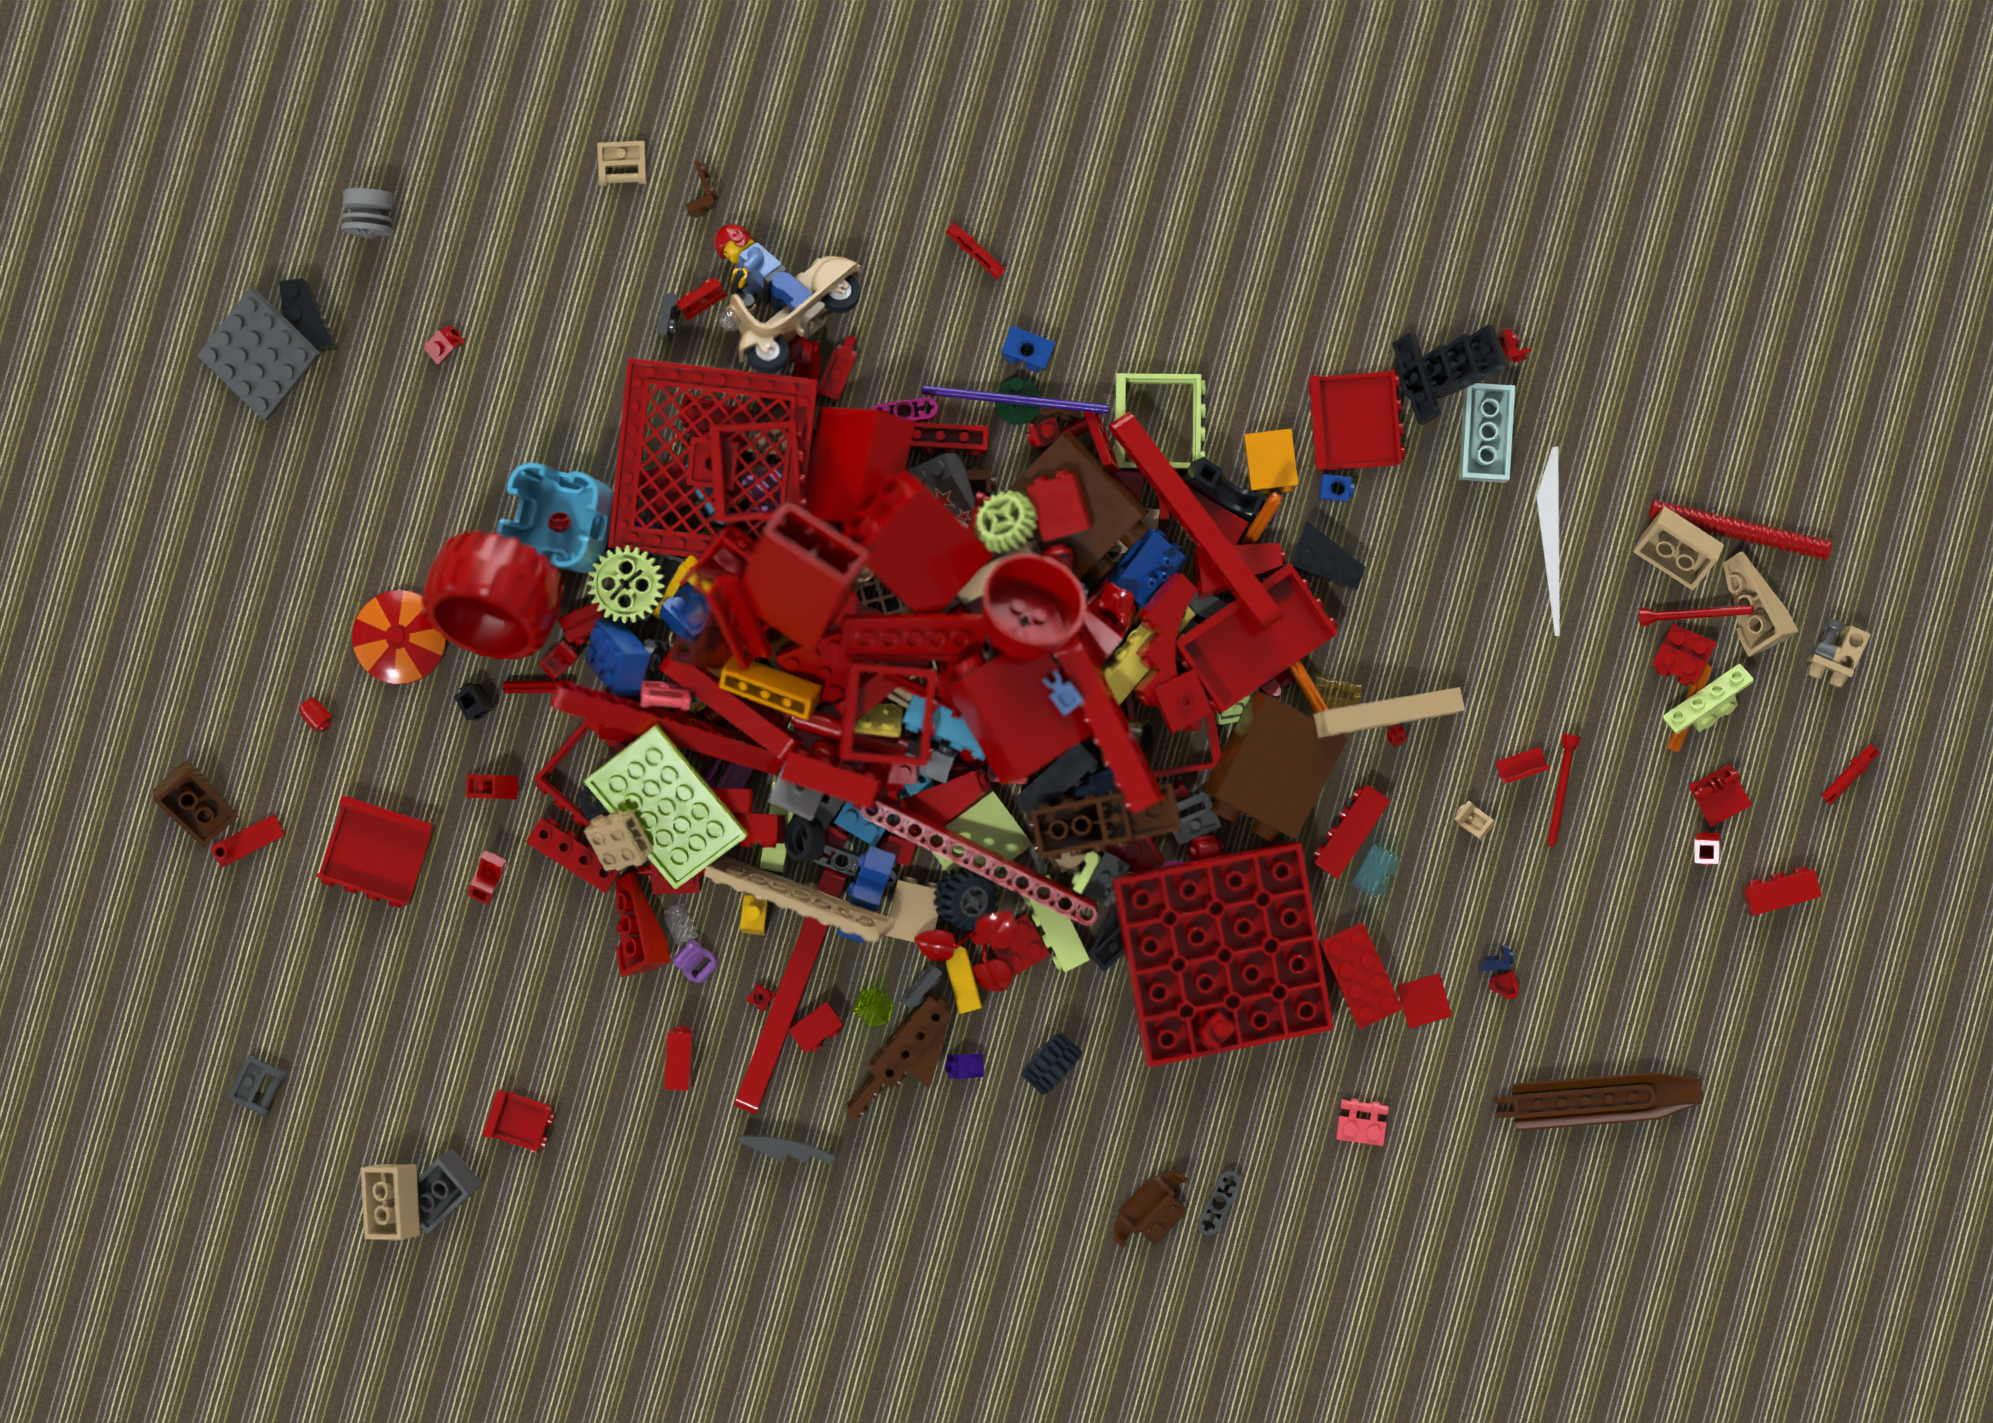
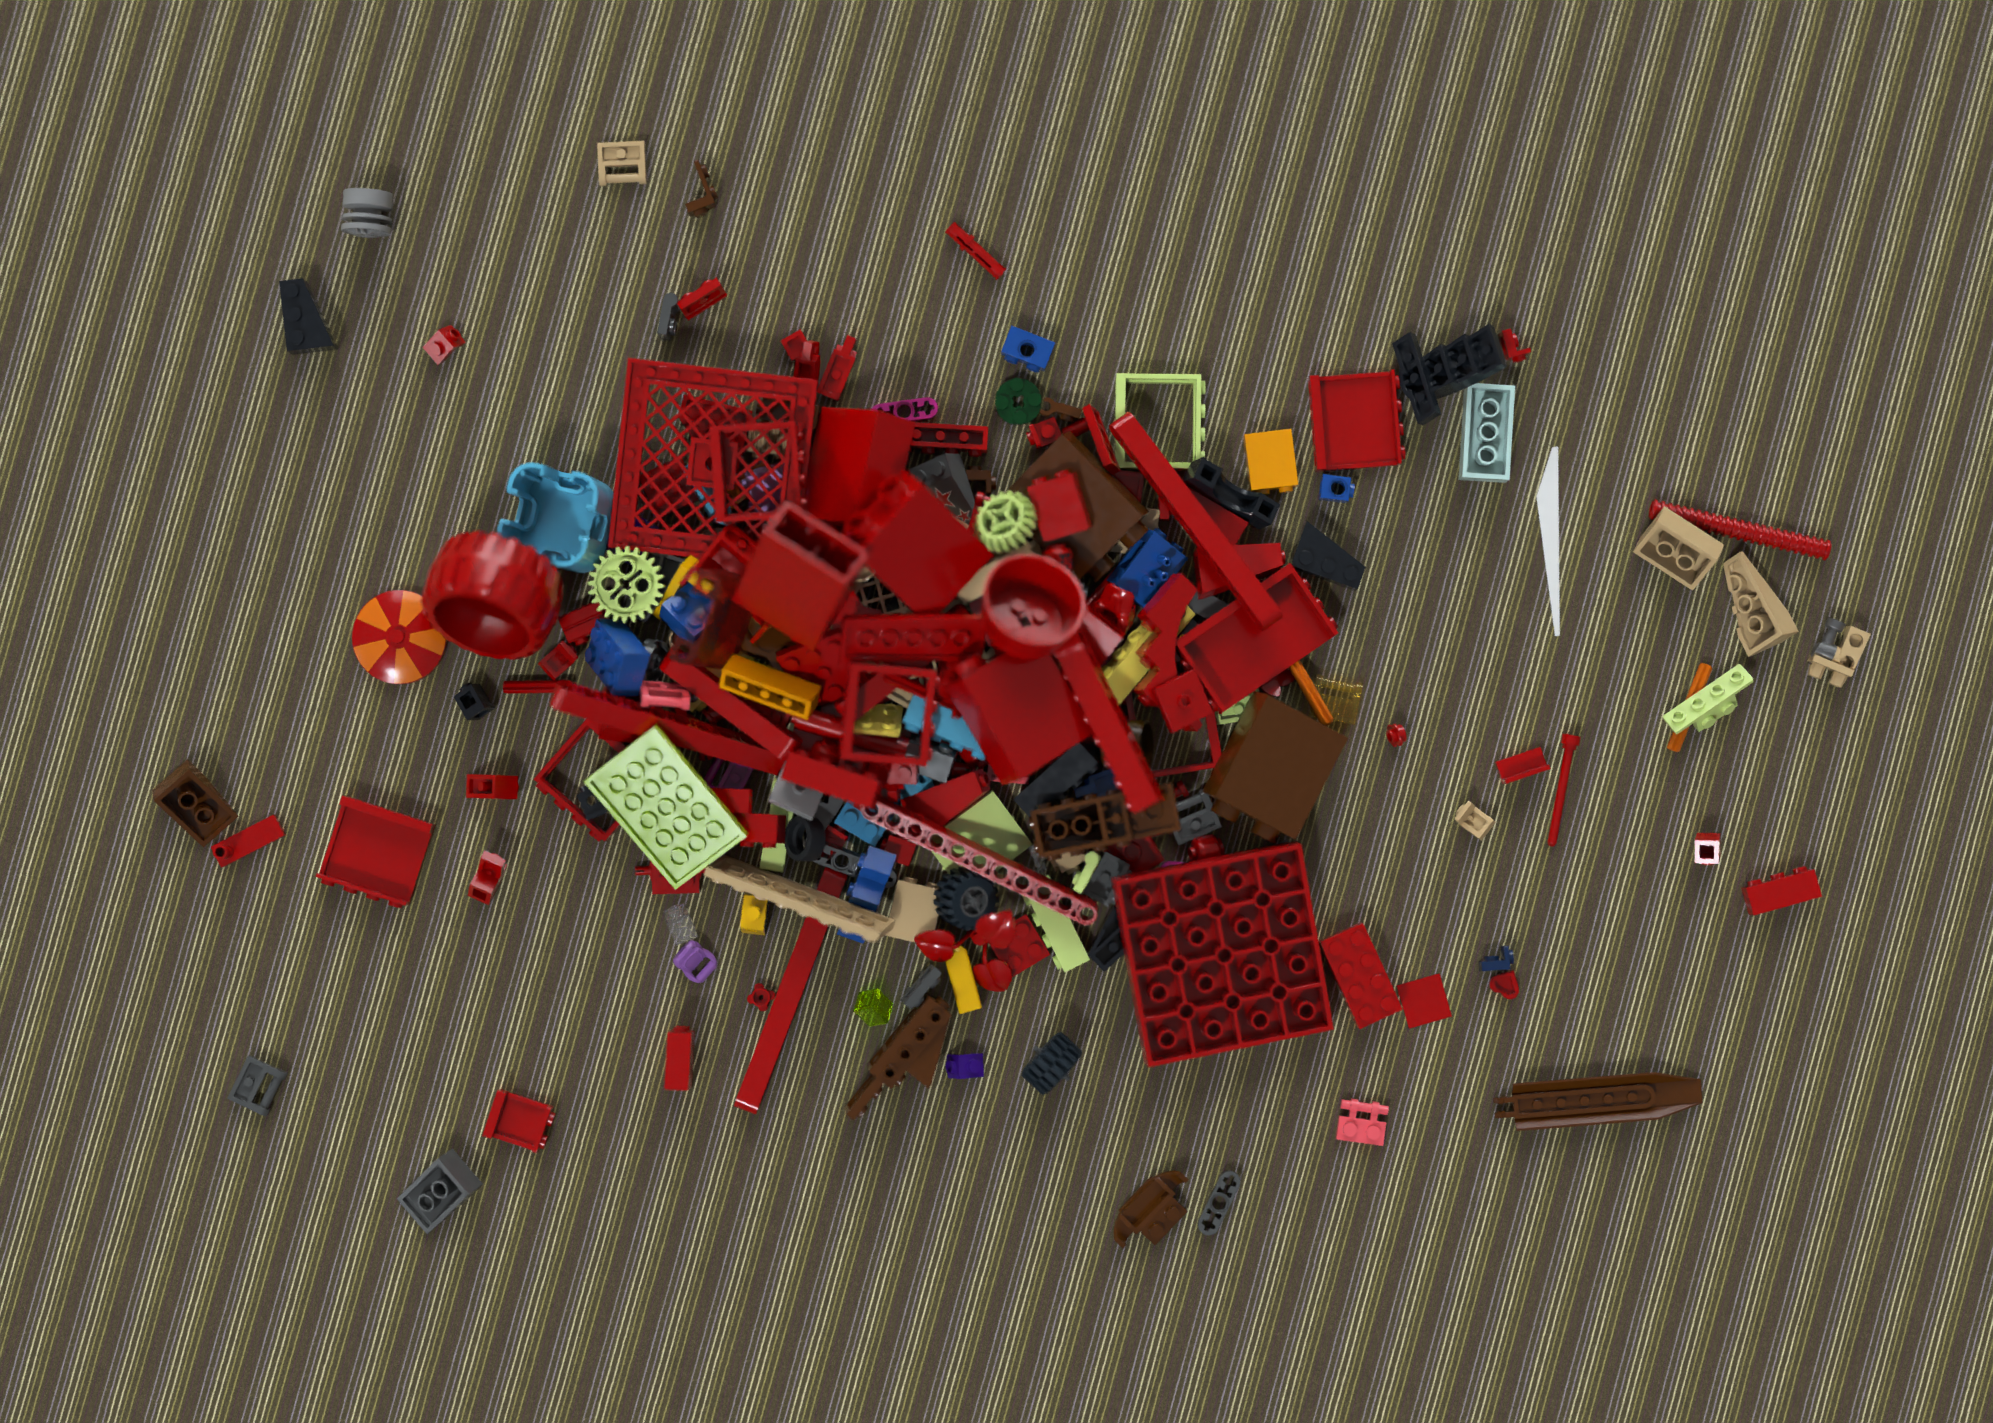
(258, 354): dark grey plate -> none
(315, 715): red brick -> none
(390, 1201): tan brick -> none
(559, 522): red plate -> none
(571, 853): red brick -> none
(618, 840): tan brick -> none
(641, 937): red wedge -> none
(740, 616): red fence -> none
(777, 1147): dark grey slope -> none
(800, 300): piece -> none
(816, 1027): red brick -> none
(1015, 399): dark purple piece -> none
(1065, 696): medium blue plate -> none
(1215, 1031): red bracket -> none
(1262, 519): orange axle -> none
(1351, 831): red brick -> none
(1374, 870): clear light blue brick -> none
(1389, 712): tan piece -> none
(1648, 616): red piece -> none
(1684, 655): red plate -> none
(1720, 795): red hinge -> none
(1850, 774): red pin -> none

